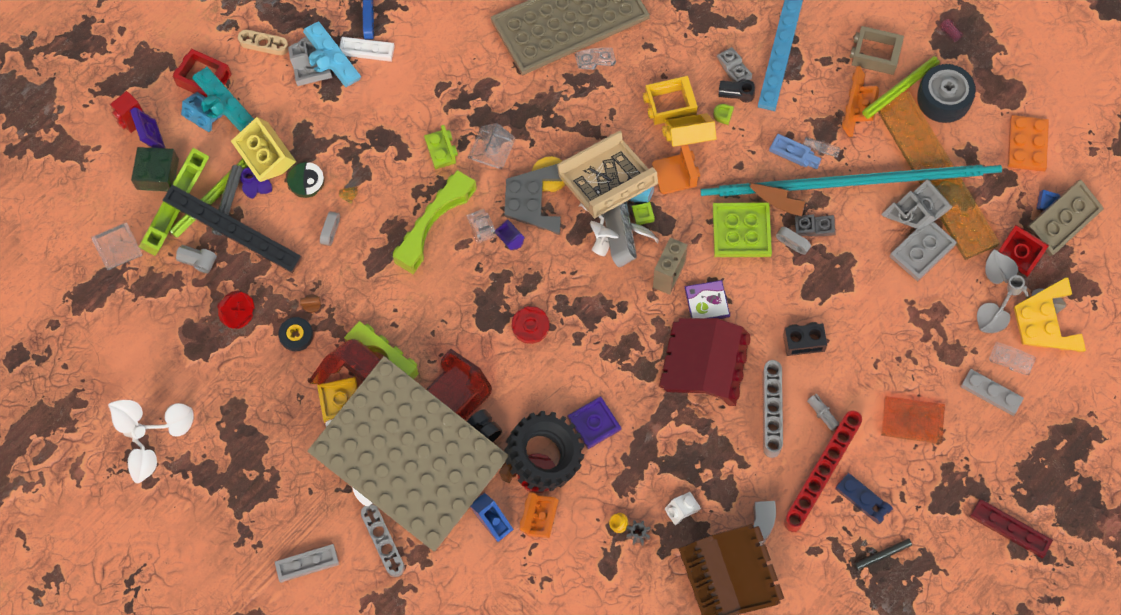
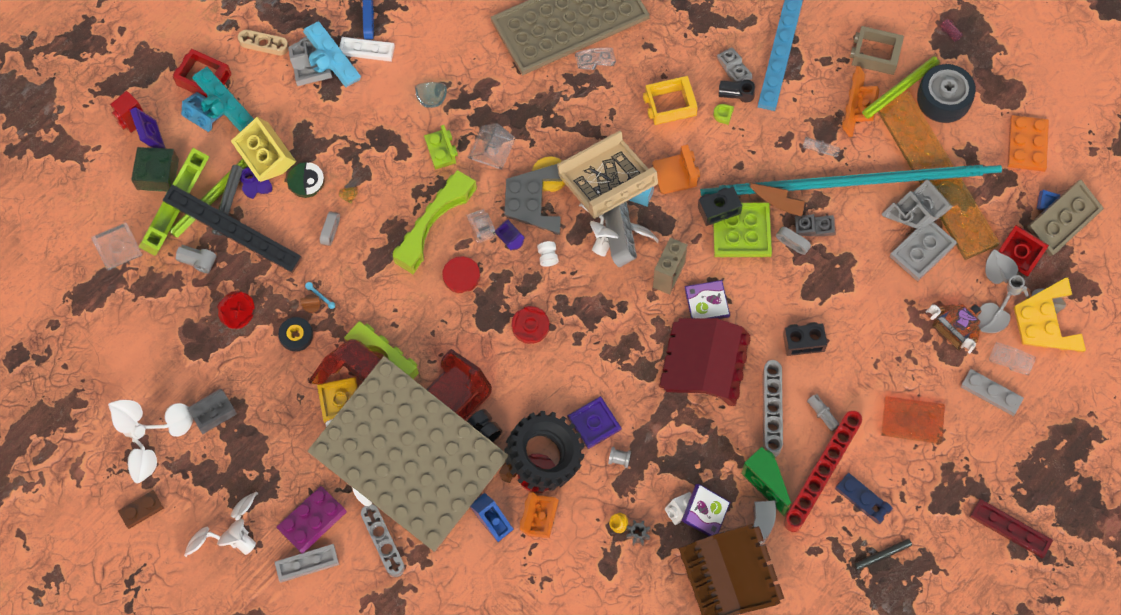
(141, 509): none -> reddish brown plate
(212, 411): none -> flat silver bracket
(232, 536): none -> white plant
(309, 286): none -> medium azure hinge
(311, 519): none -> magenta plate
(431, 94): none -> clear light blue helmet
(461, 274): none -> red tile
(547, 253): none -> white wheel
(619, 457): none -> light grey bush
(643, 213): lime plate -> none
(689, 129): yellow window -> none
(705, 510): none -> tile
(712, 213): none -> black brick
(765, 476): none -> green slope
(794, 152): medium blue hinge -> none
(957, 324): none -> torso

